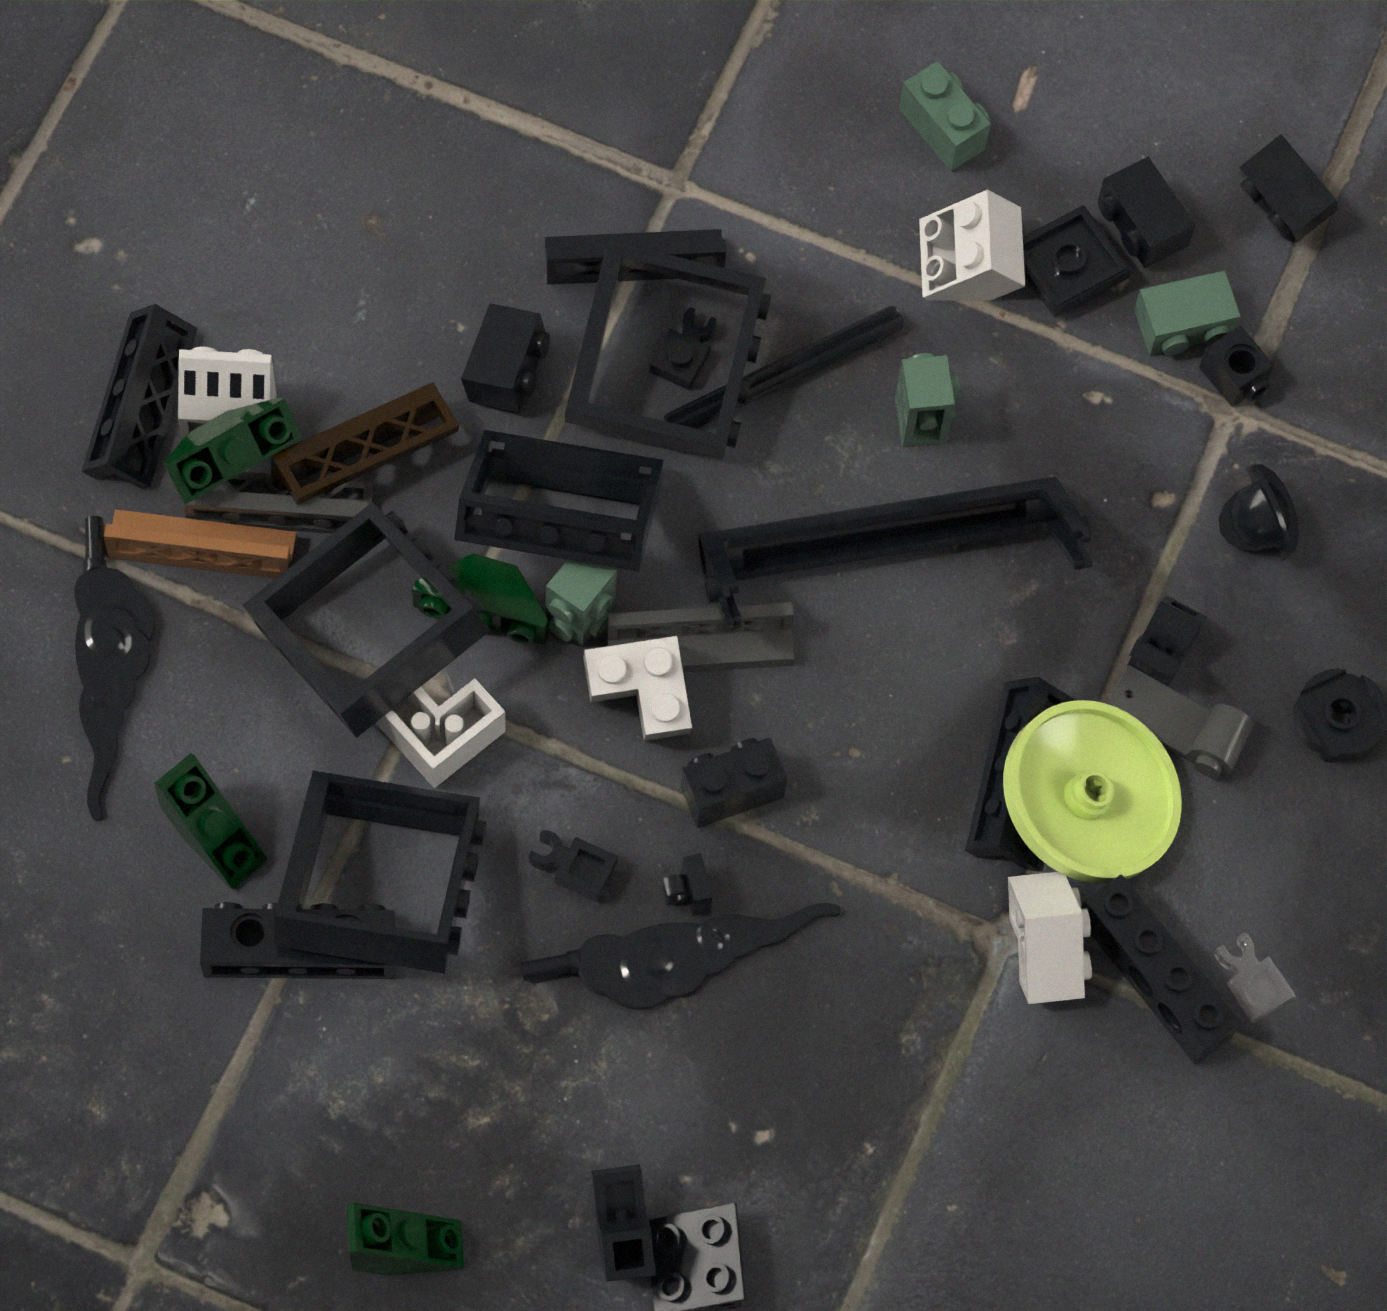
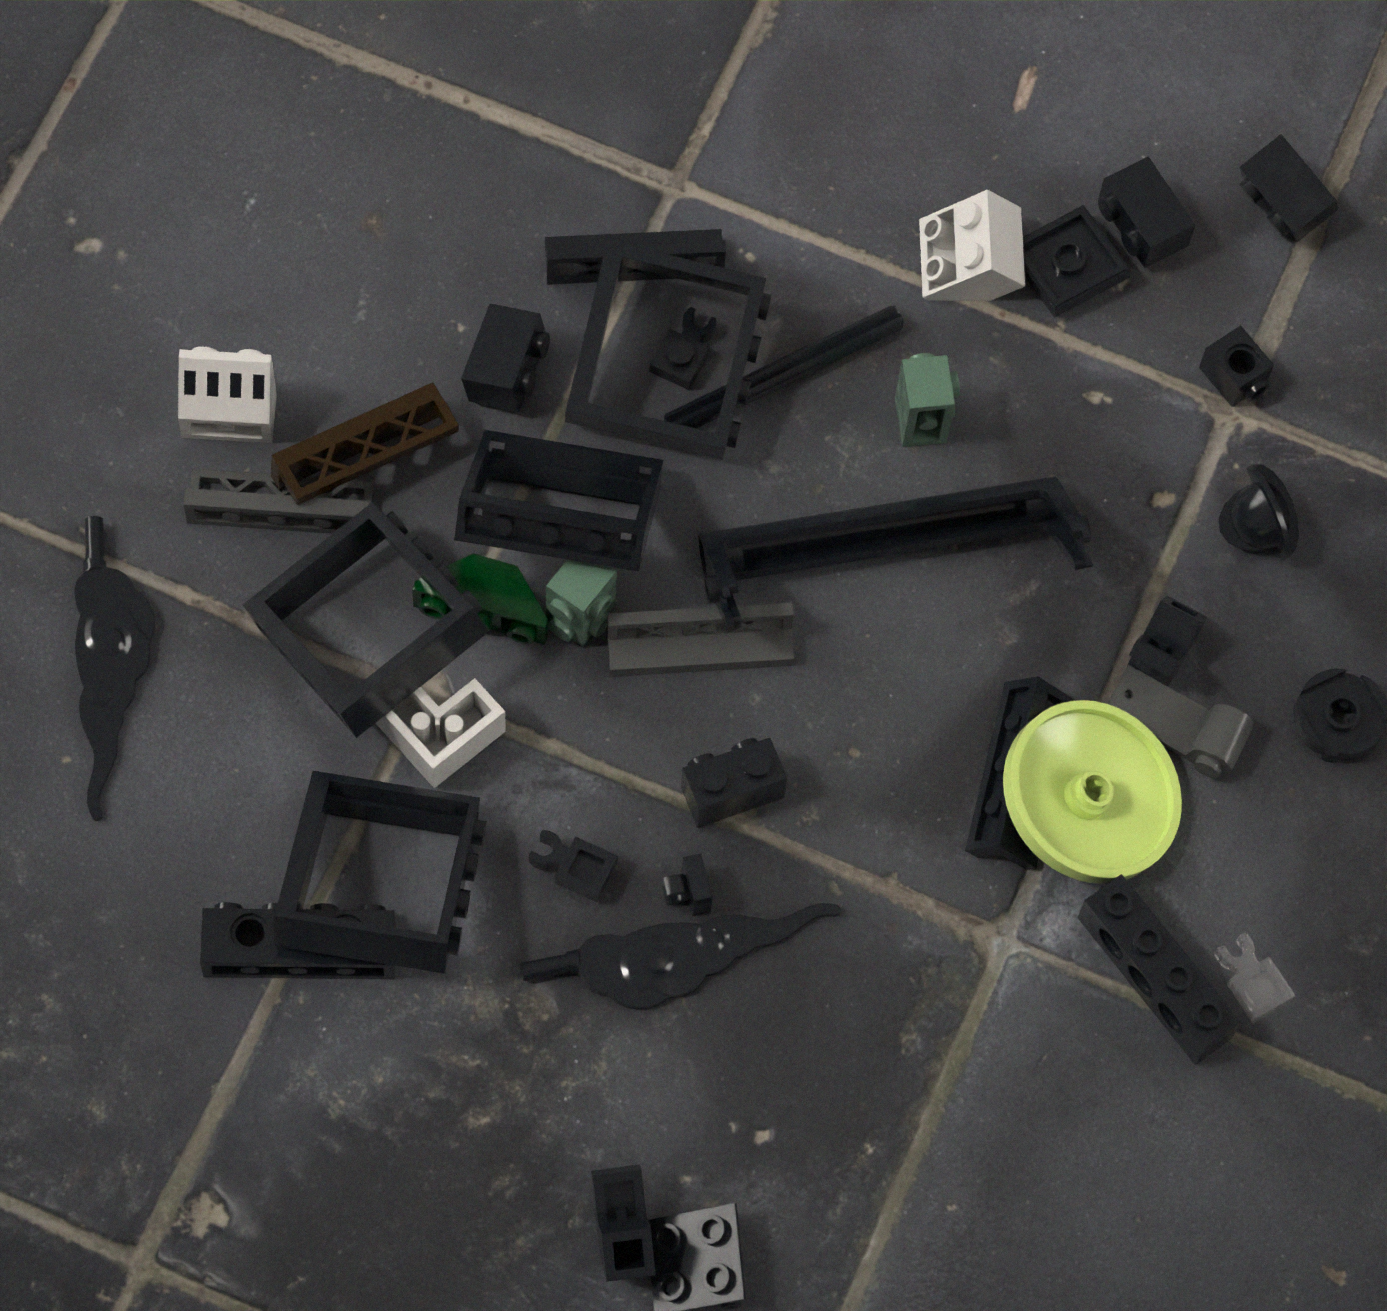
(126, 392): black fence -> none
(200, 544): medium nougat fence -> none
(208, 821): dark green slope -> none
(230, 446): dark green slope -> none
(402, 1241): dark green slope -> none
(650, 673): white brick -> none
(945, 115): sand green brick -> none
(1049, 937): white brick -> none
(1186, 313): sand green brick -> none

